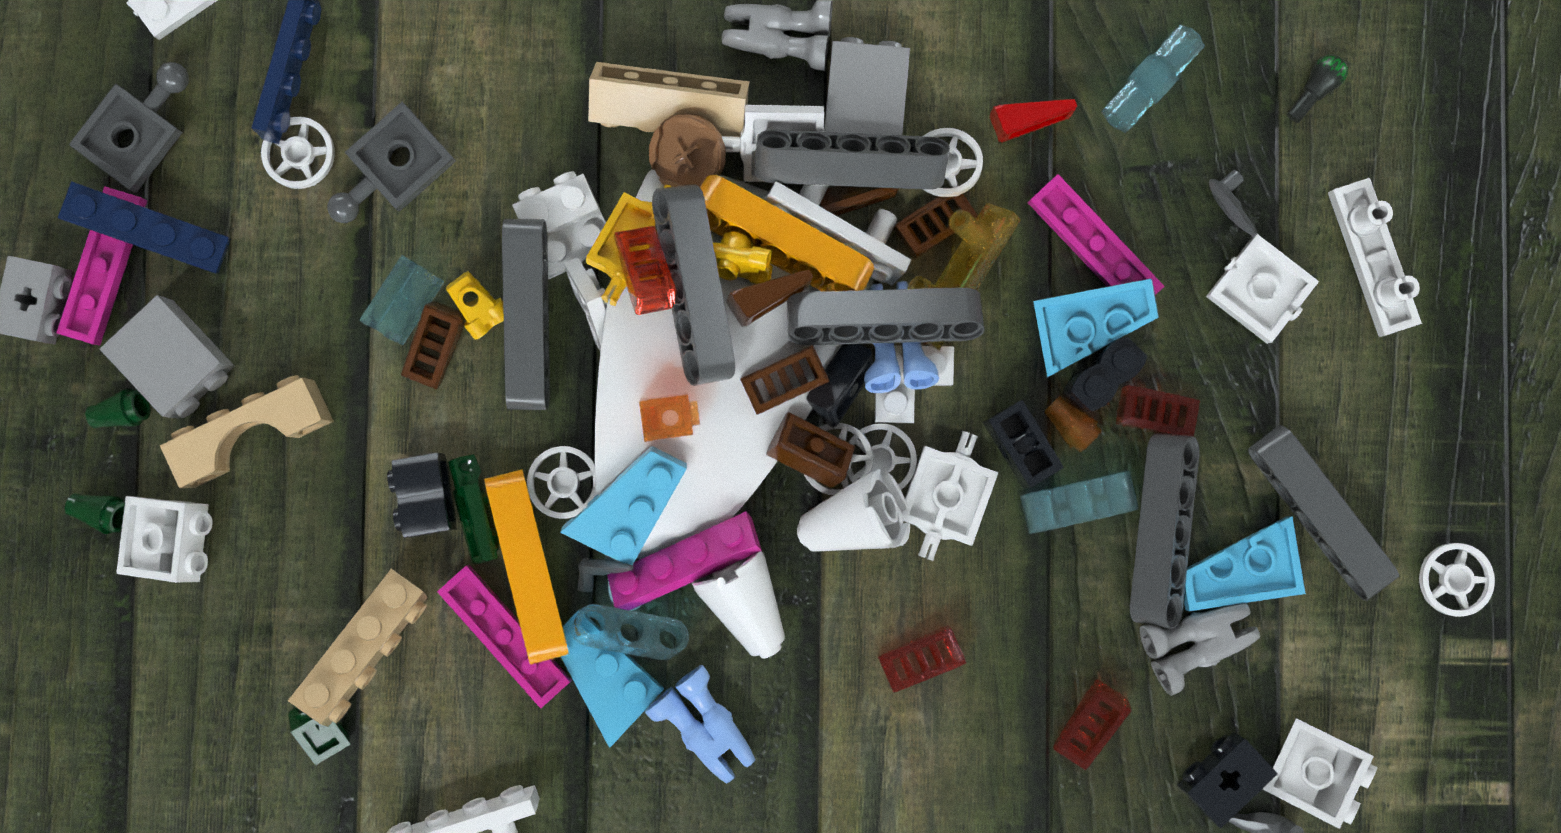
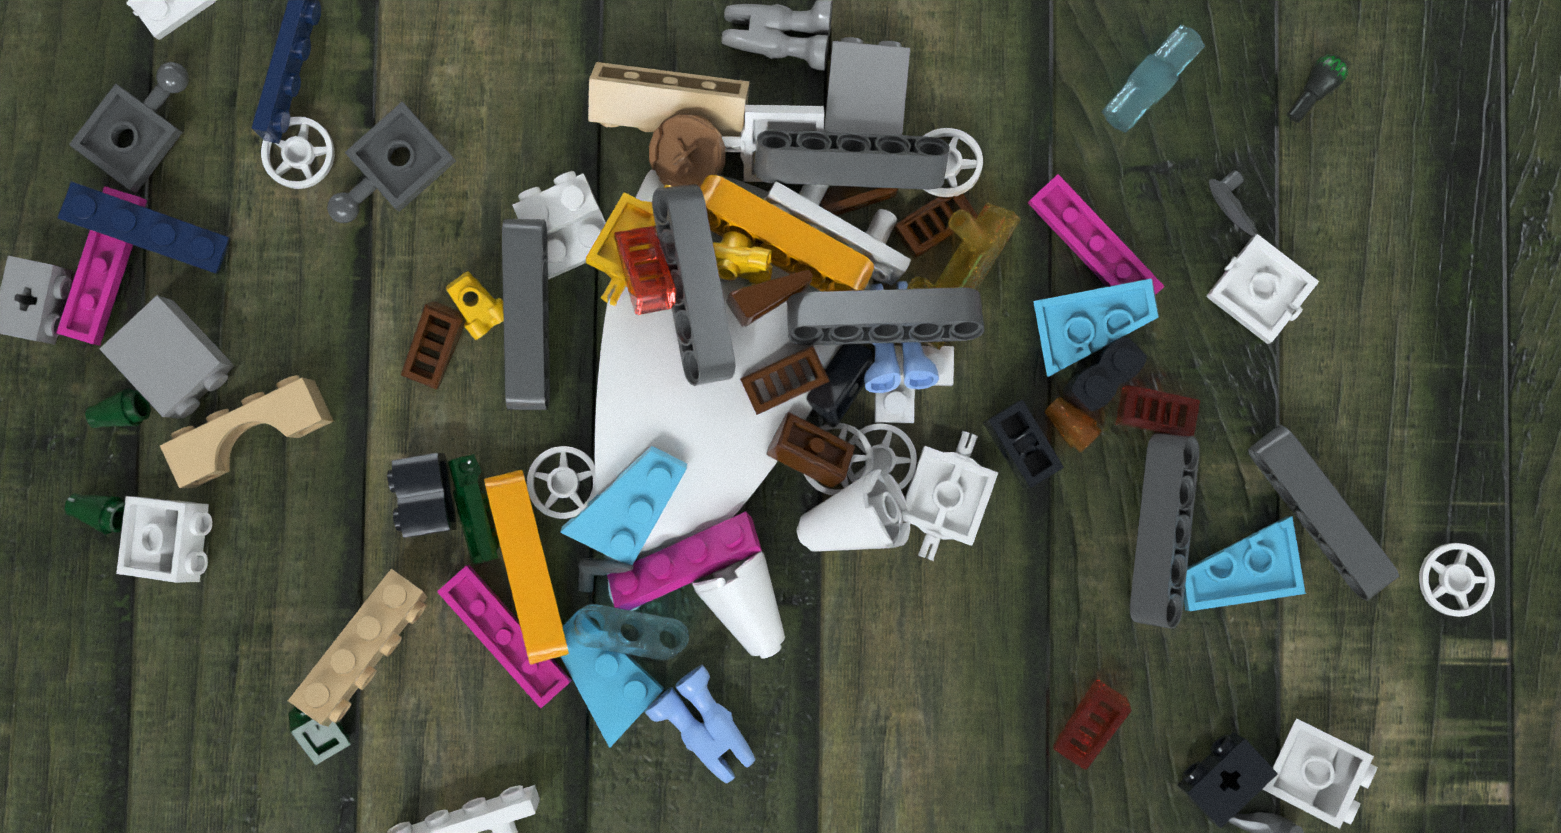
(401, 300): clear light blue hinge -> none
(589, 296): white plate -> none
(653, 409): clear orange brick -> none
(942, 666): clear red slope -> none
(1022, 118): red slope -> none
(1079, 502): clear light blue beam -> none
(1212, 640): light grey piece -> none
(1375, 258): white plate -> none

